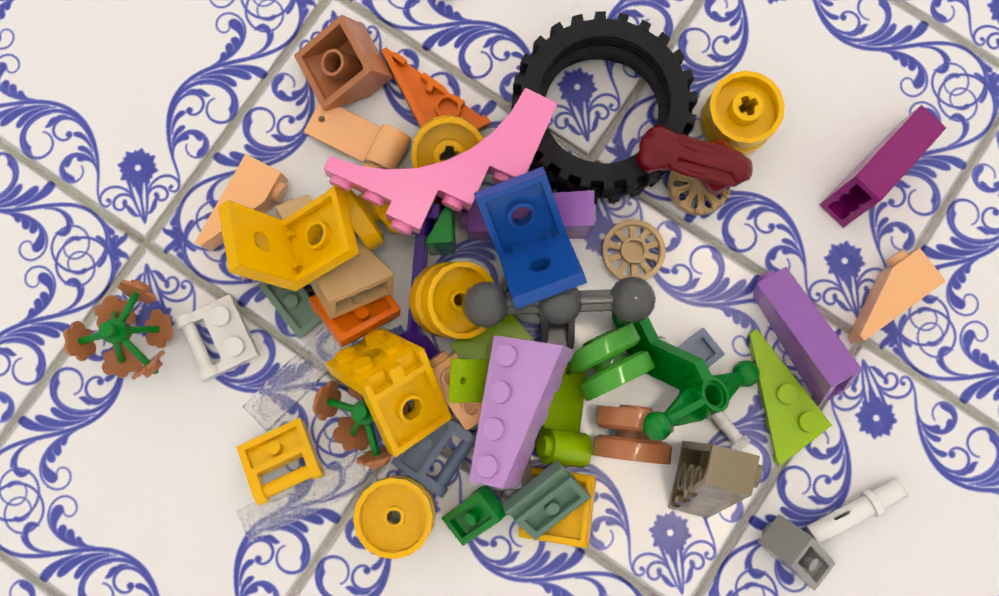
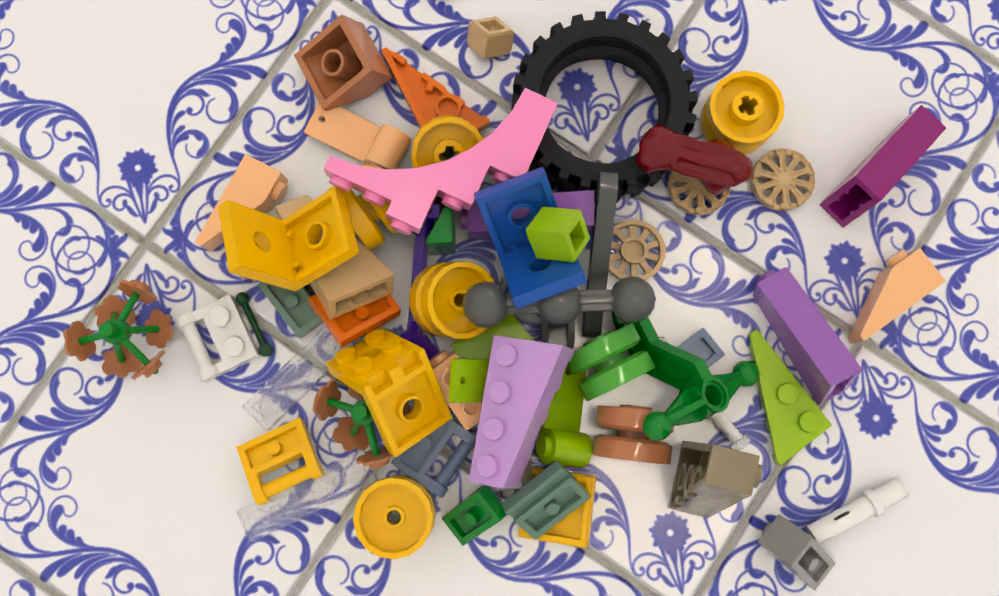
(264, 349): none -> dark green hinge
(490, 37): none -> tan slope
(558, 234): none -> lime brick
(600, 247): none -> dark grey beam
(783, 179): none -> tan wheel

